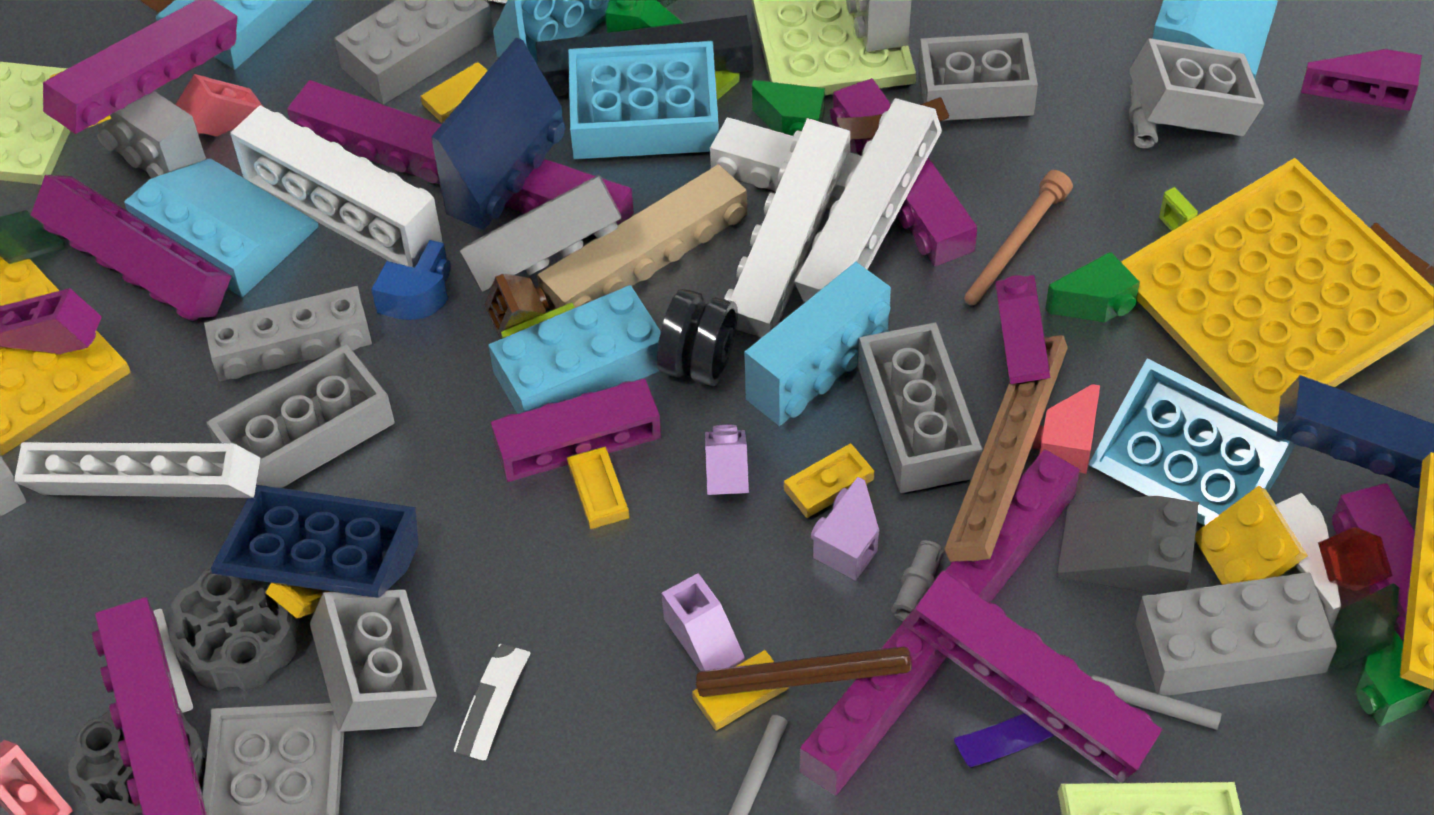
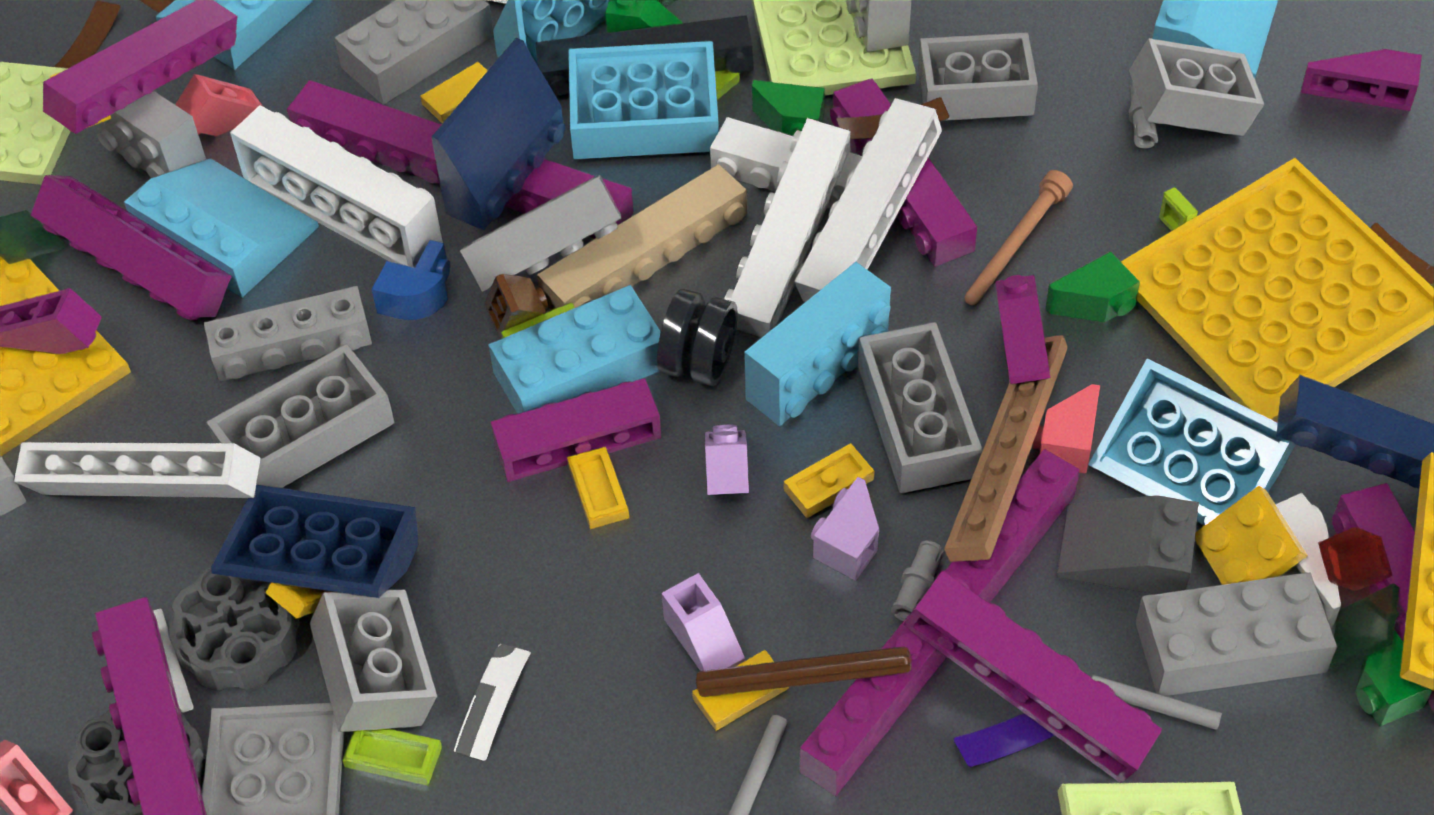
(91, 35): none -> reddish brown sticker
(393, 754): none -> lime tile

